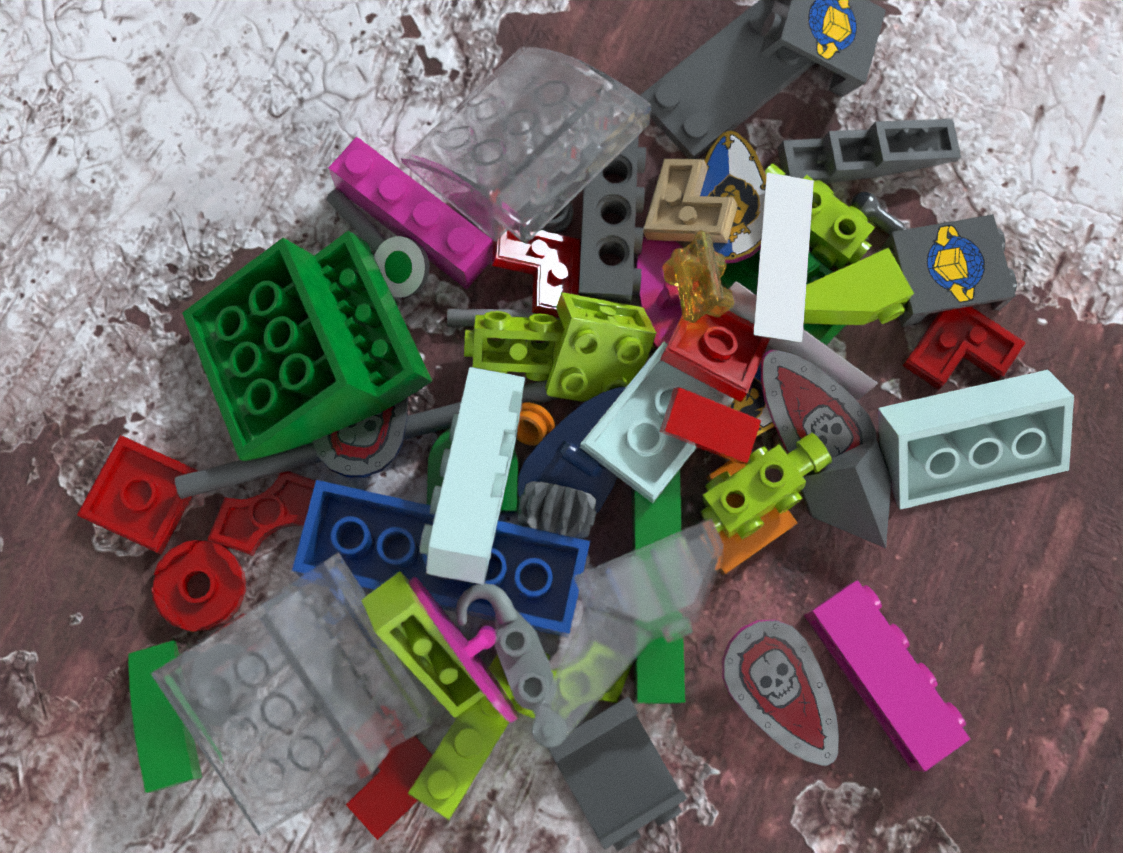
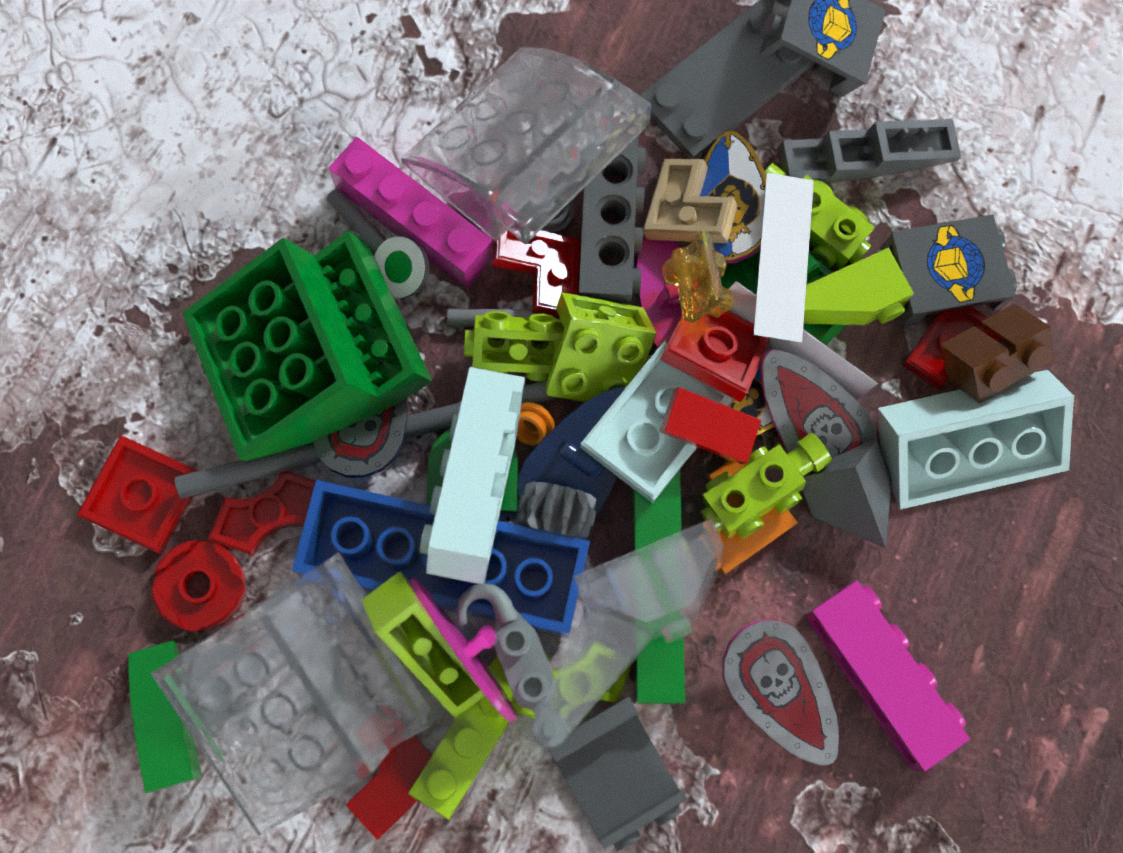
(869, 205): dark grey piece -> none
(987, 366): none -> reddish brown piece

